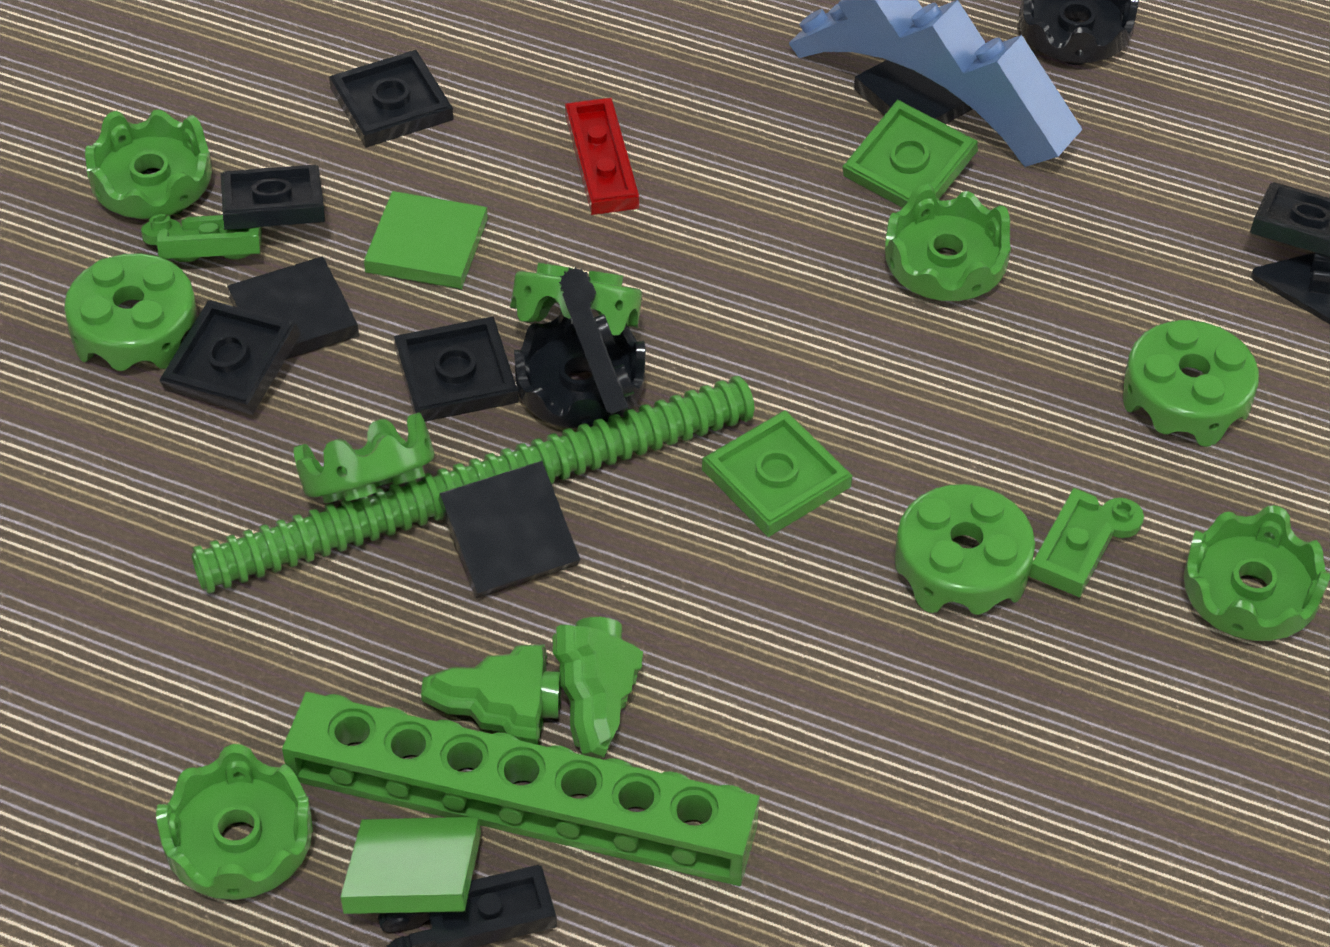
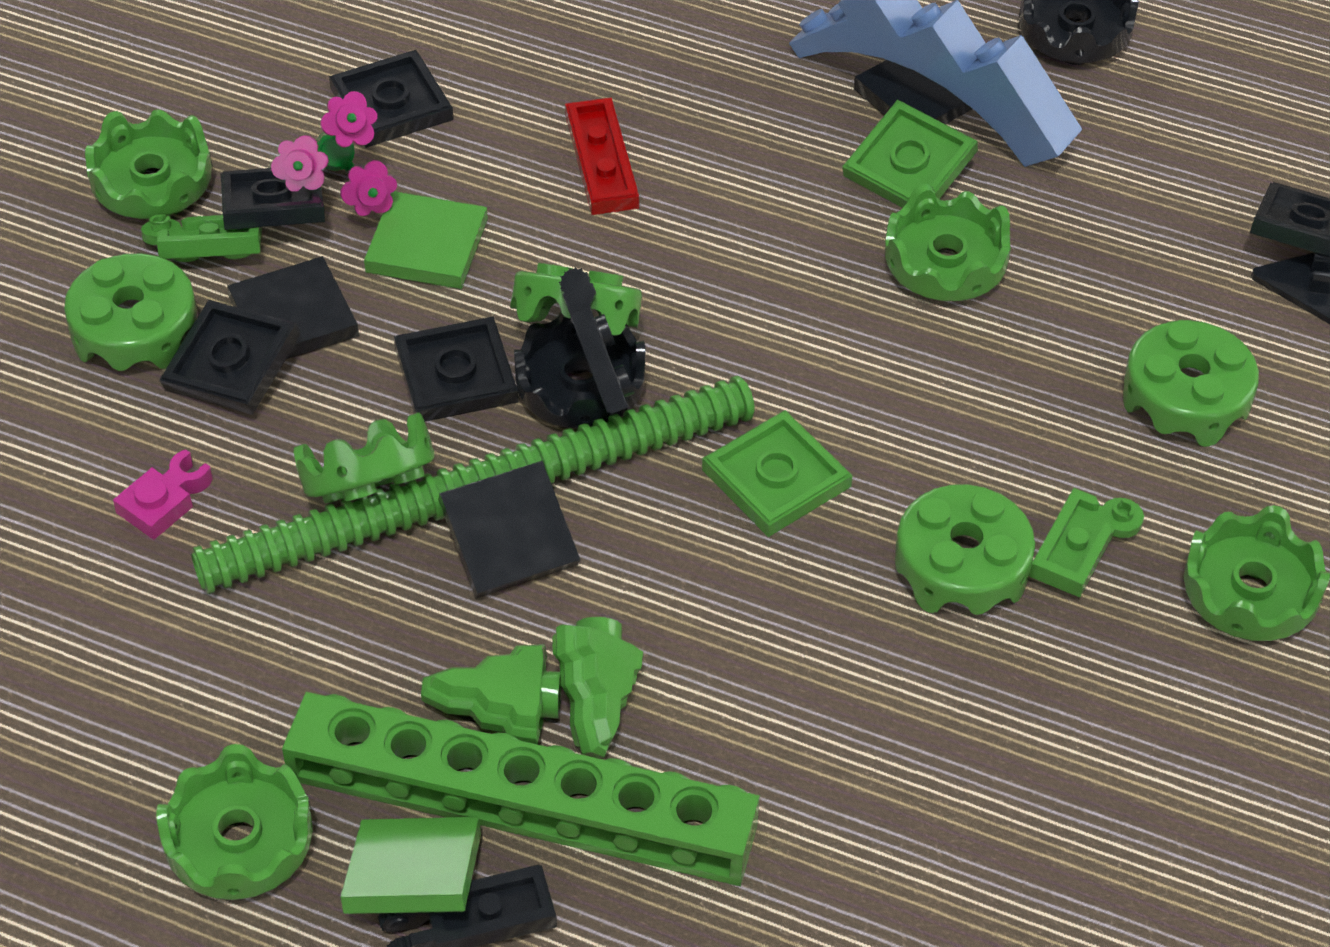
(161, 499): none -> dark pink plate
(345, 123): none -> dark pink plant

